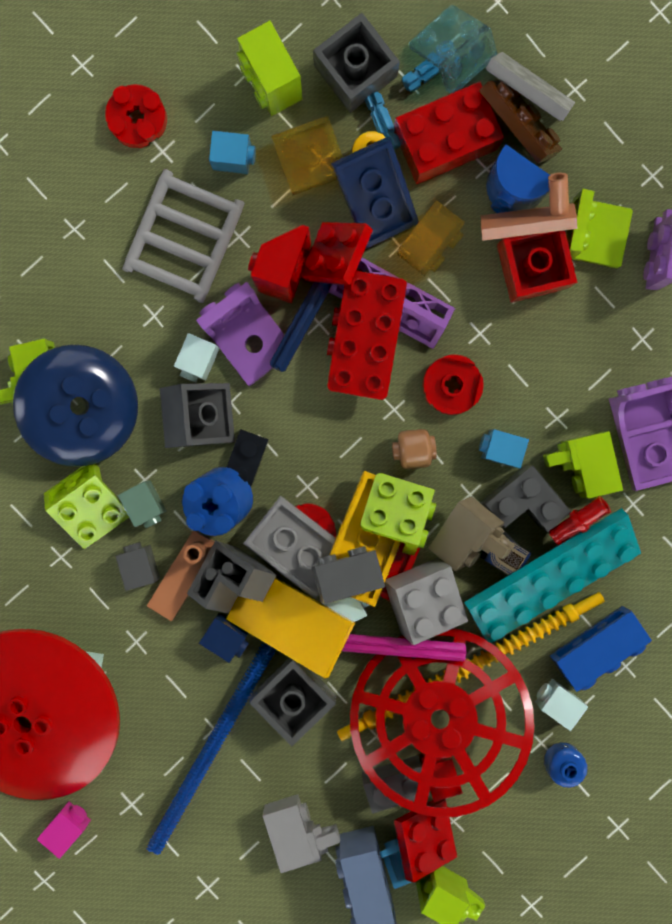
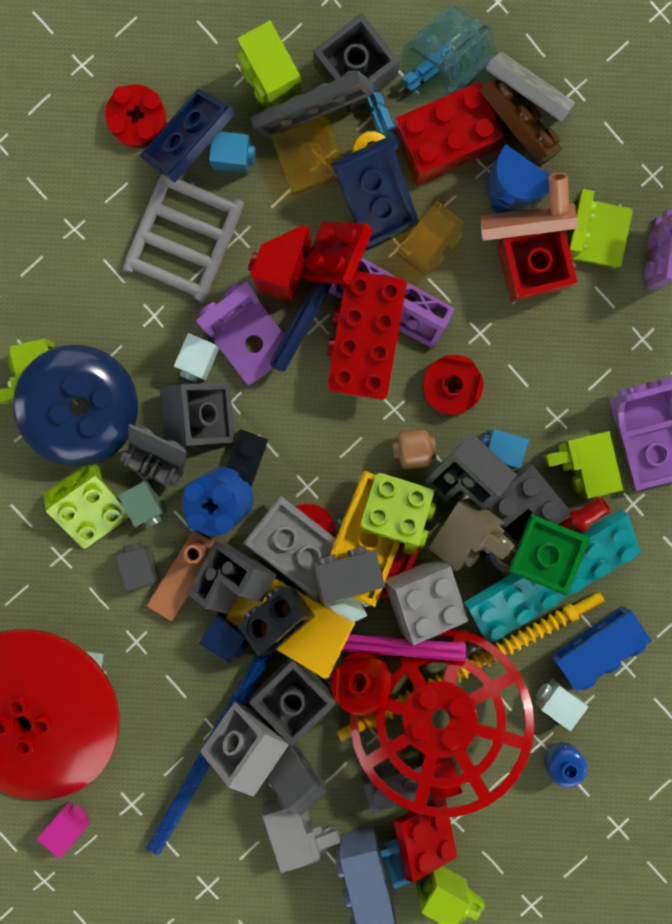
(164, 454): none -> dark grey hinge
(187, 134): none -> dark blue tile
(244, 749): none -> light grey brick
(279, 627): none -> black brick
(295, 781): none -> dark grey brick
(311, 105): none -> dark grey plate
(377, 687): none -> red plate
(472, 470): none -> dark grey brick
(548, 554): none -> green tile

